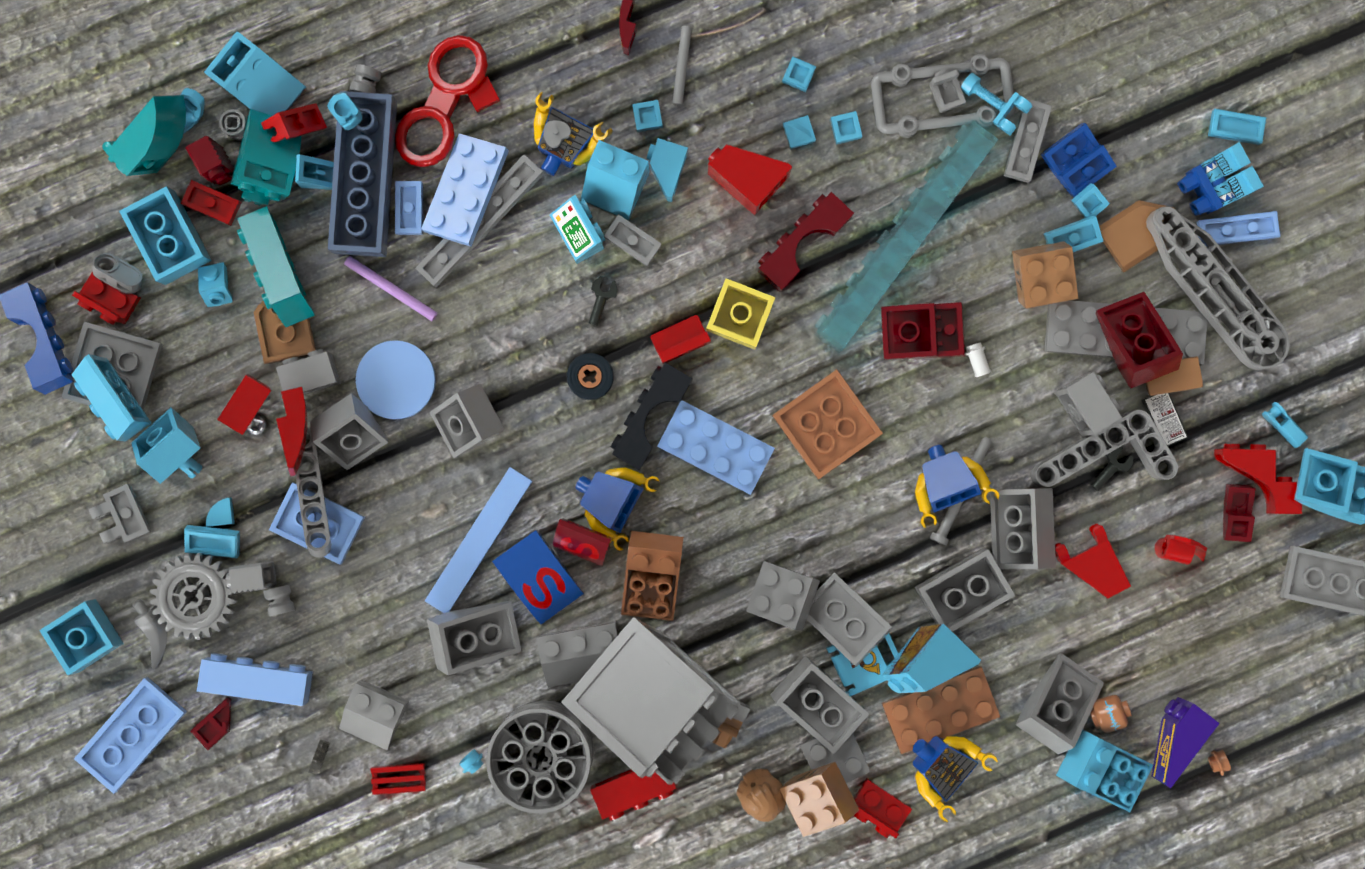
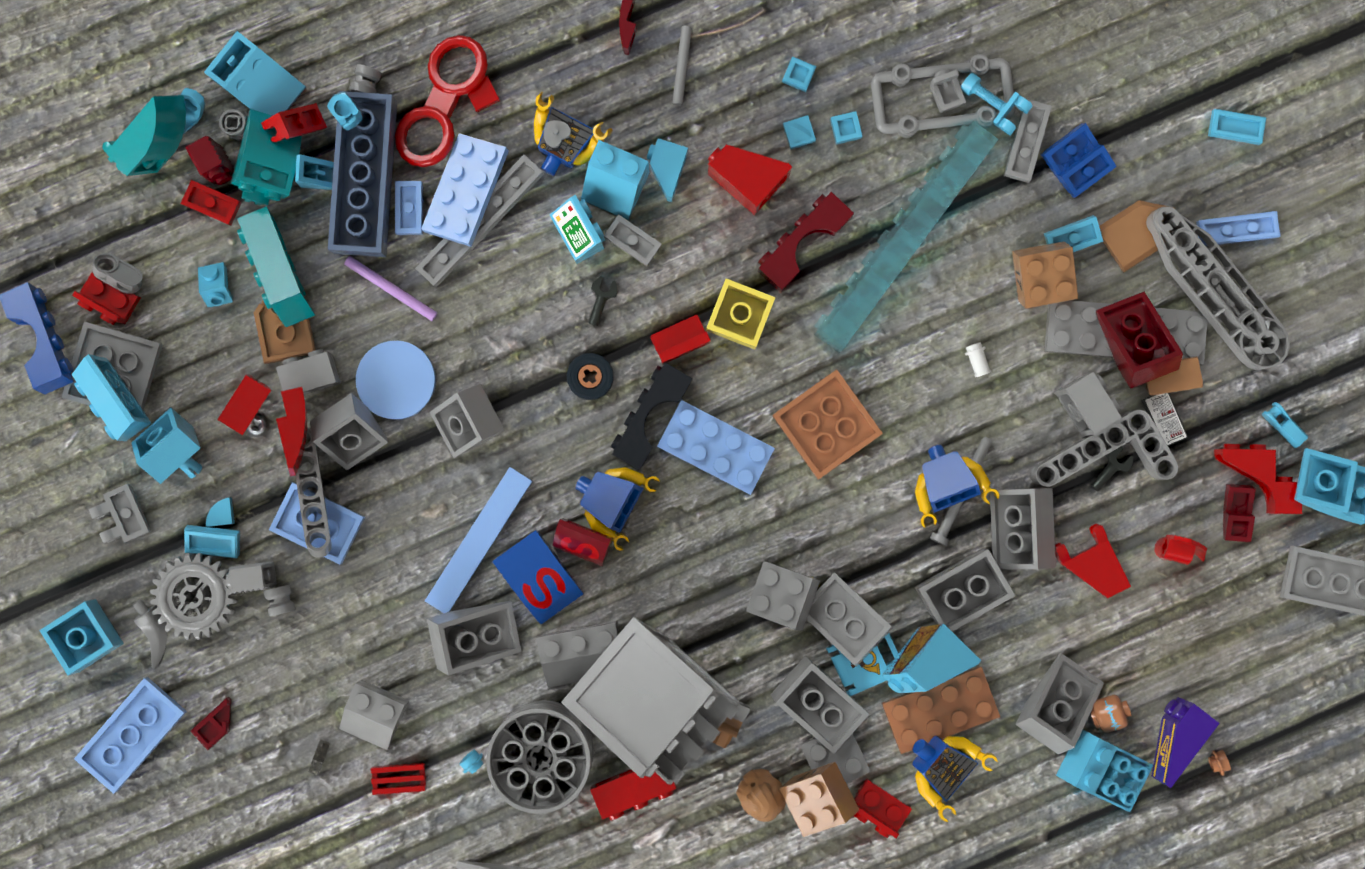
(165, 235): medium azure brick -> none
(254, 680): light blue brick -> none
(647, 115): medium azure plate -> none
(652, 575): nougat slope -> none
(923, 331): dark red slope -> none
(1090, 201): medium azure plate -> none
(1210, 181): hips -> none

